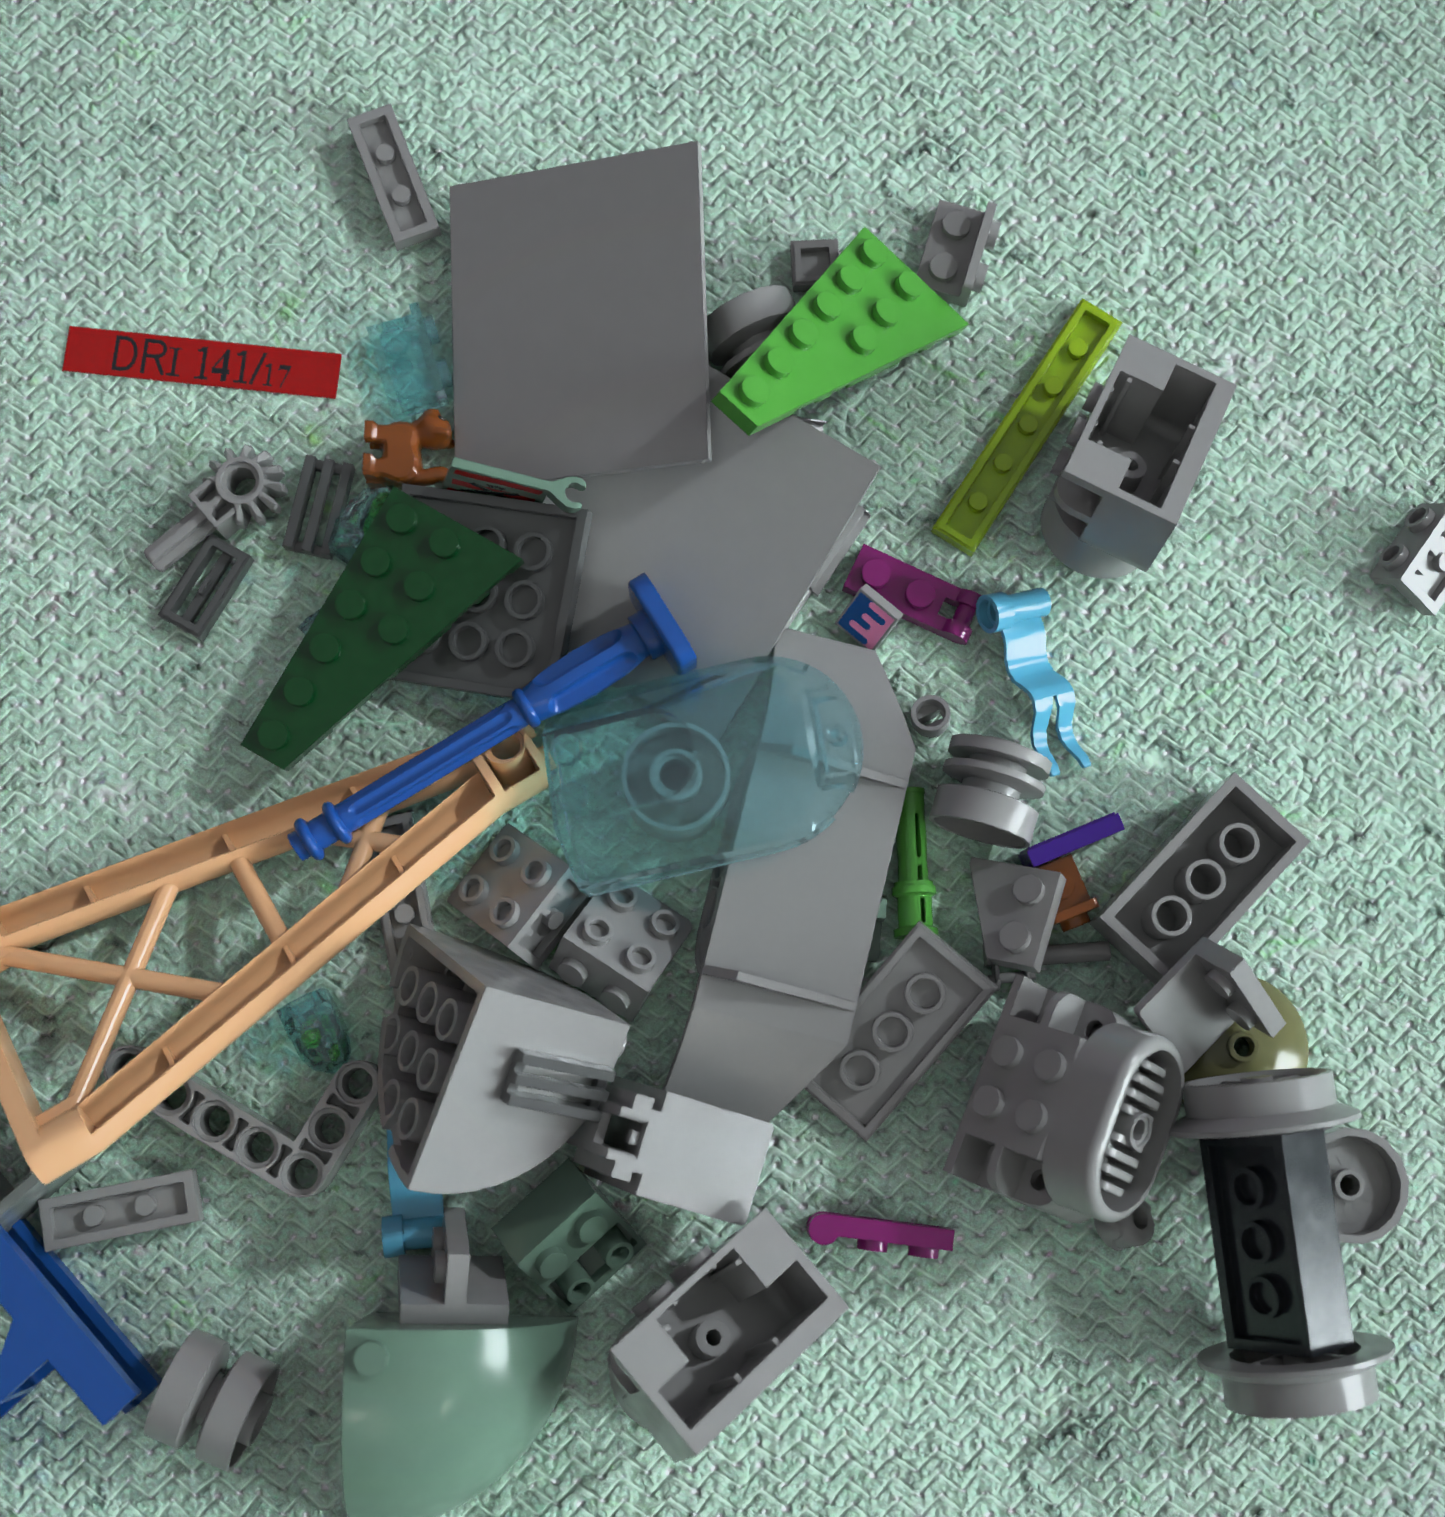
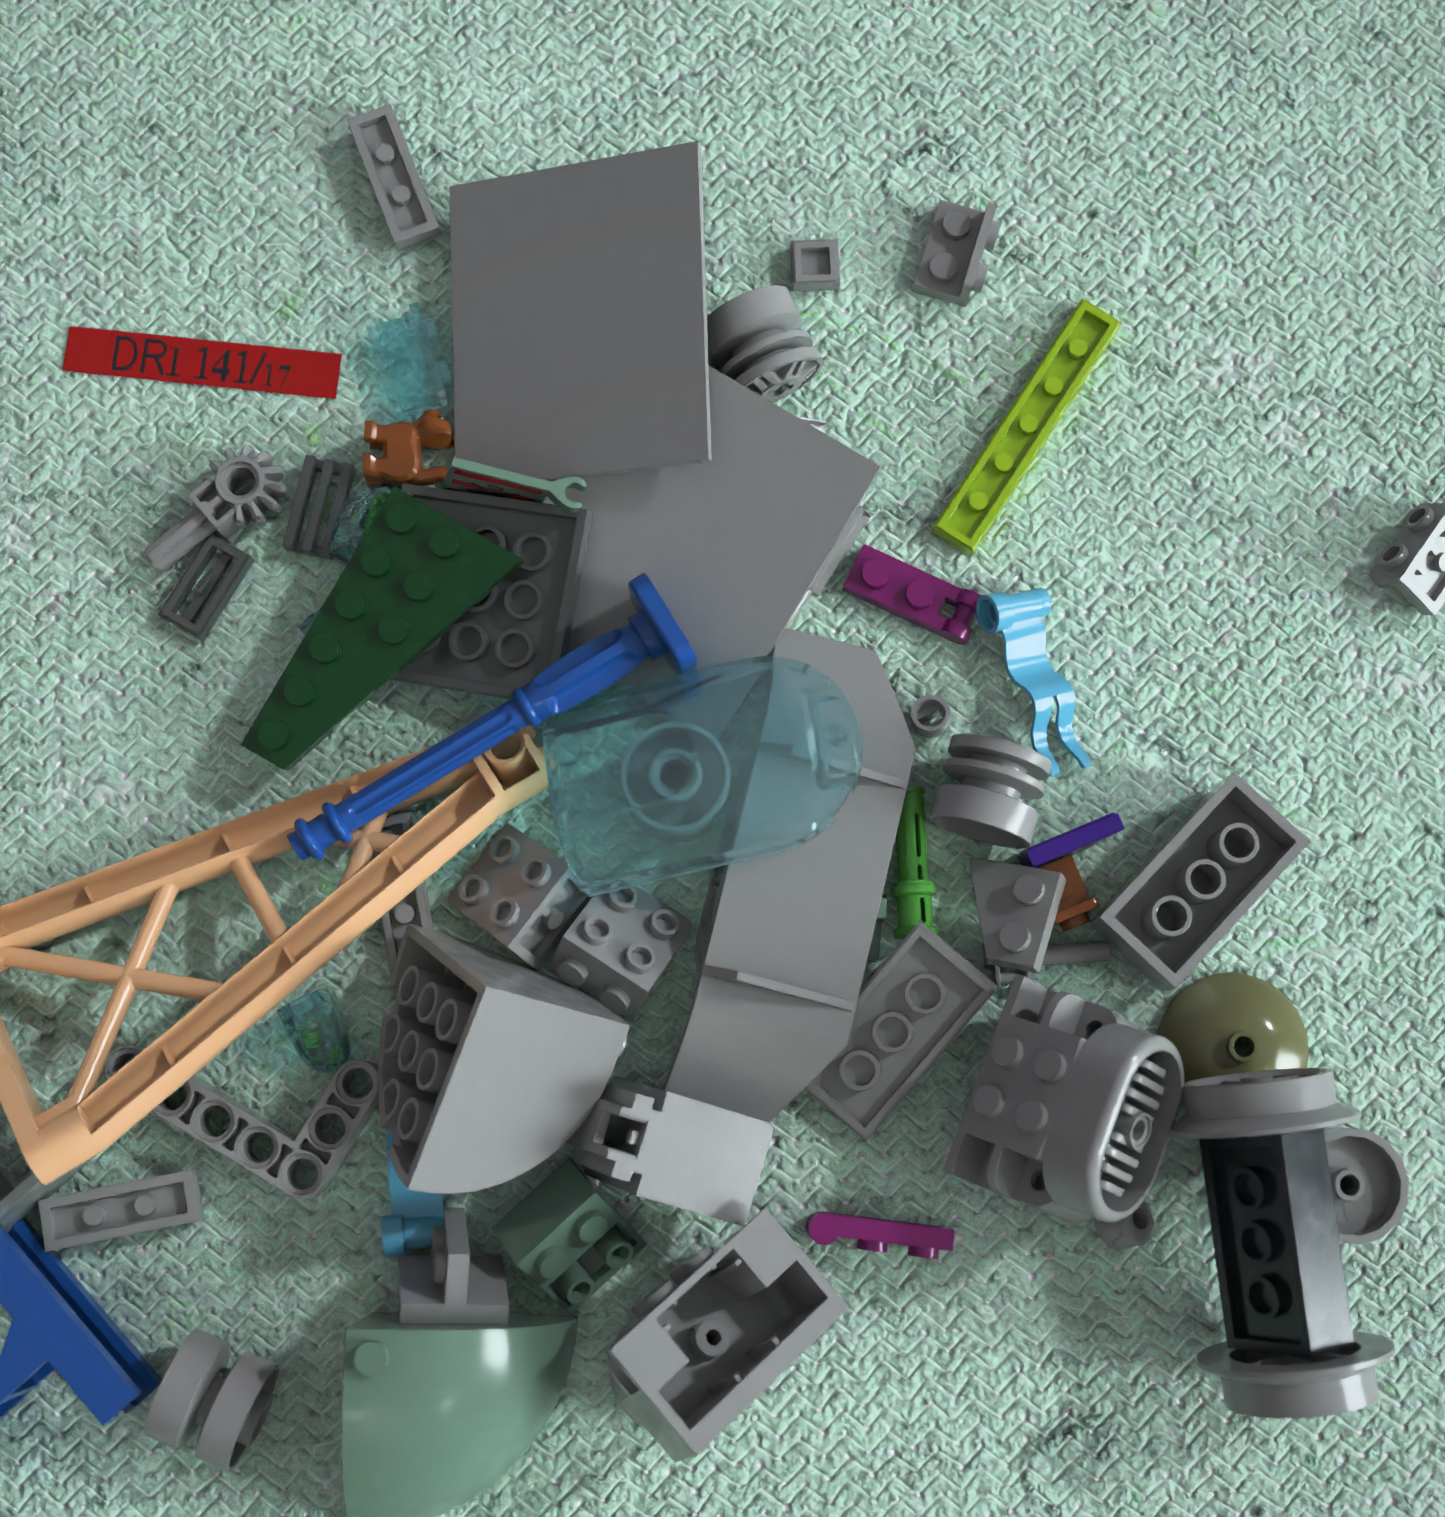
(593, 1094): dark grey tile -> none
(844, 329): bright green wing -> none
(869, 618): tile -> none
(1132, 461): light grey brick -> none
(1204, 998): light grey bracket -> none

